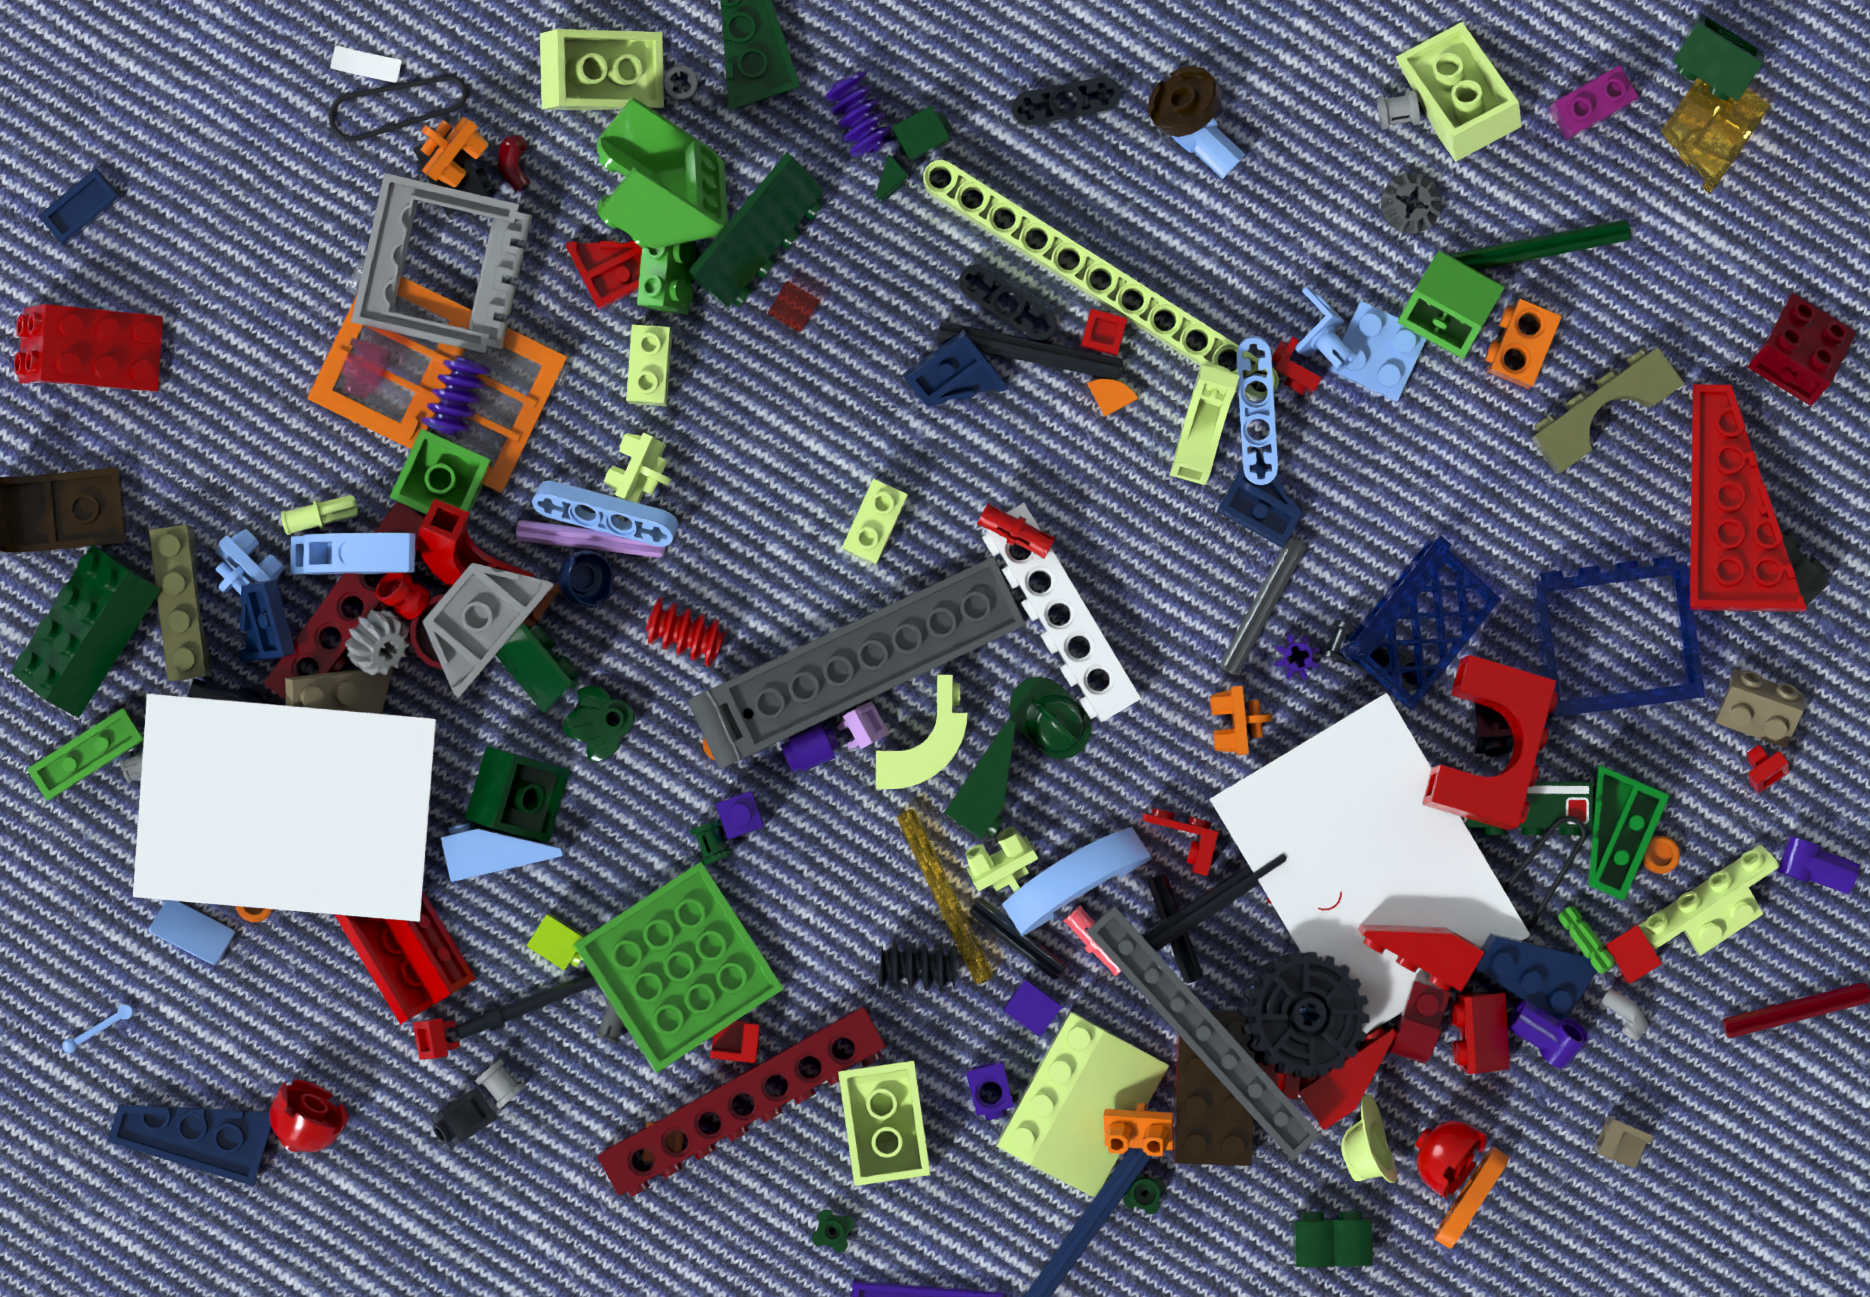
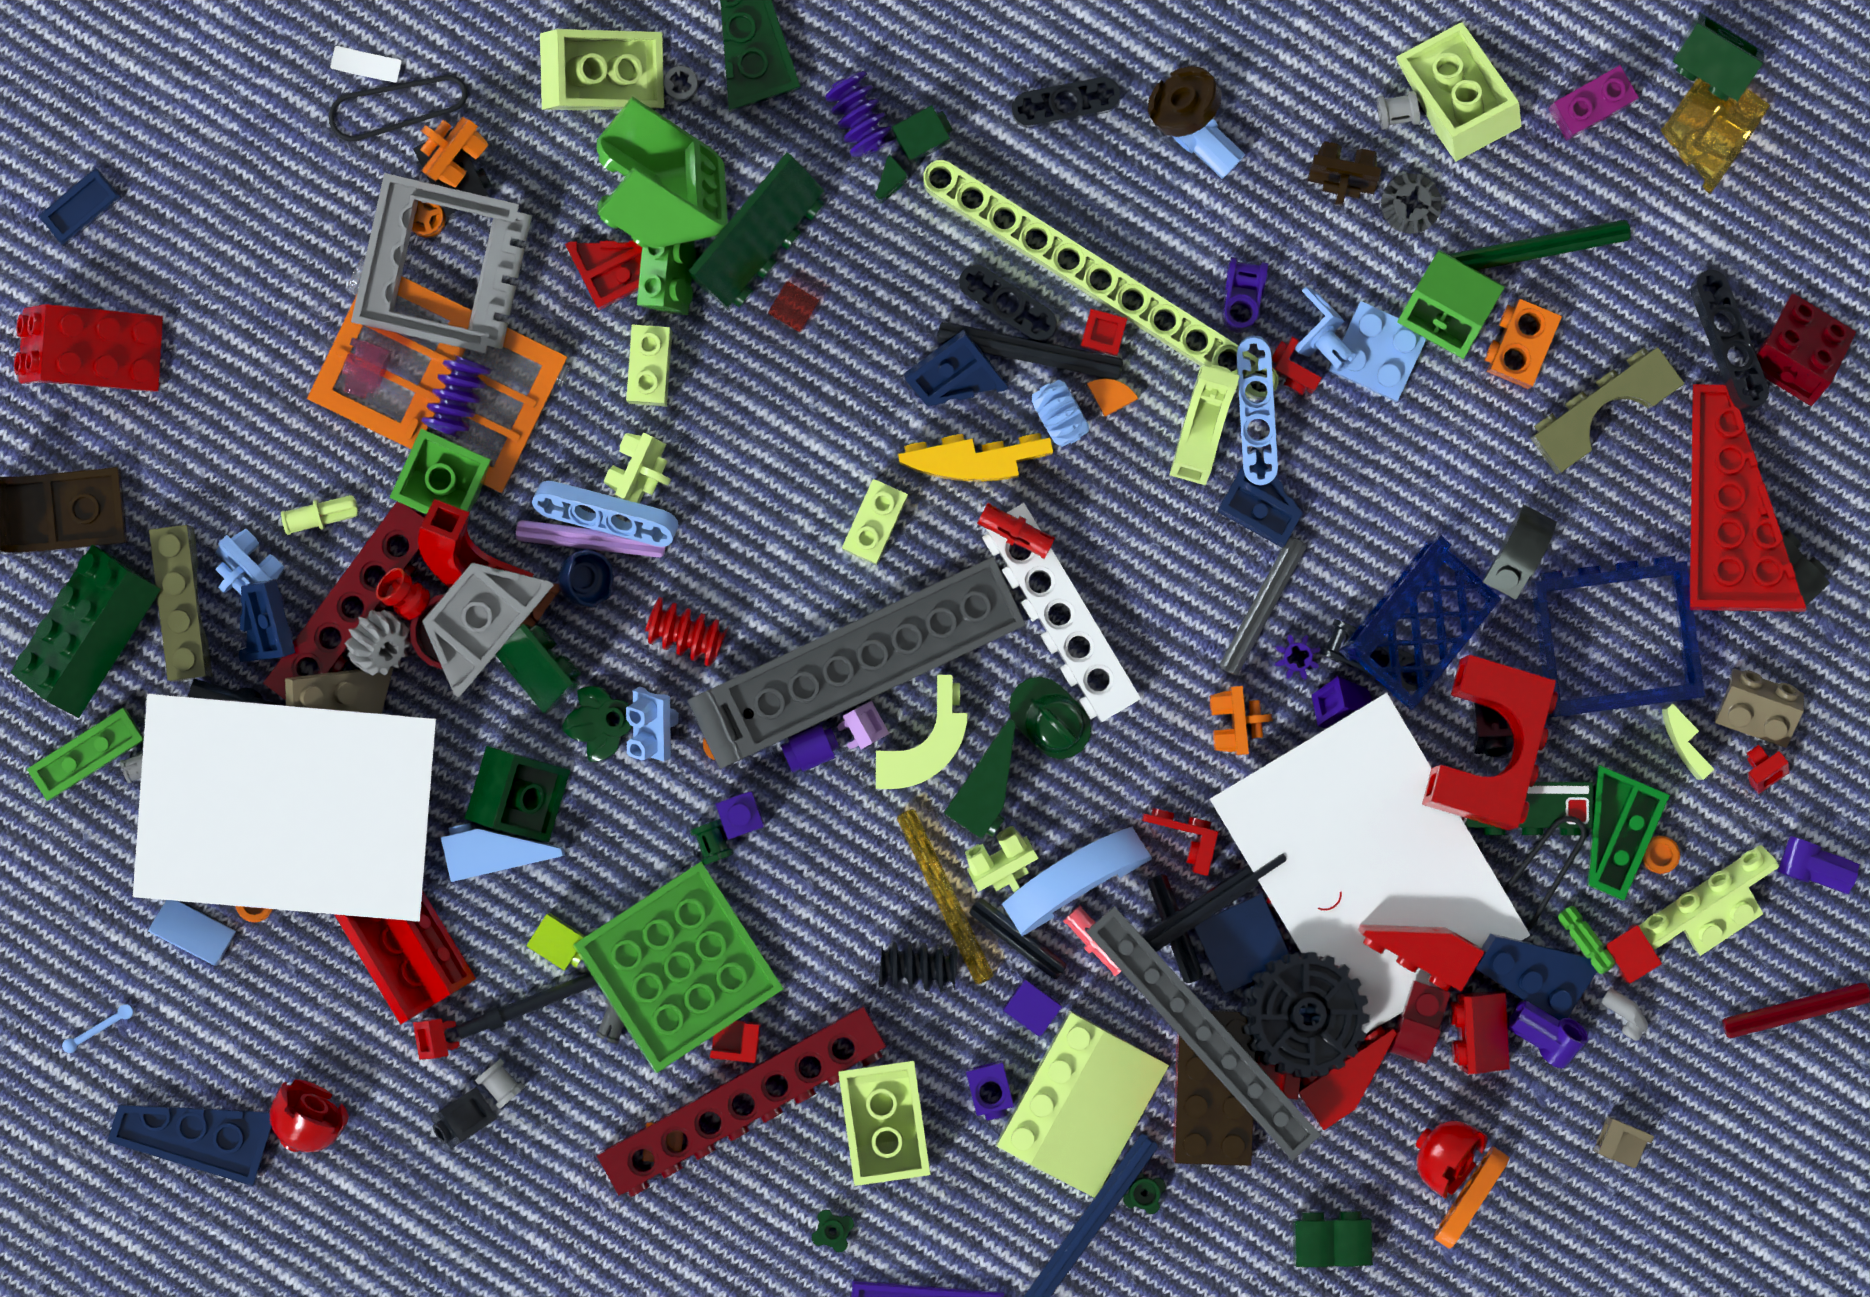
(352, 553): light blue slope -> none
(424, 215): none -> orange wheel
(508, 162): dark red arm -> none
(651, 725): none -> light blue hips
(959, 462): none -> yellow slope
(1060, 413): none -> light blue gear
(1138, 1130): orange hips -> none
(1241, 942): none -> dark blue tile
(1243, 287): none -> dark purple piece
(1338, 700): none -> dark purple panel
(1343, 176): none -> dark brown hips
(1366, 1146): yellowish green piece -> none
(1521, 552): none -> pearl dark grey brick
(1680, 732): none -> yellowish green slope
(1736, 339): none -> black beam

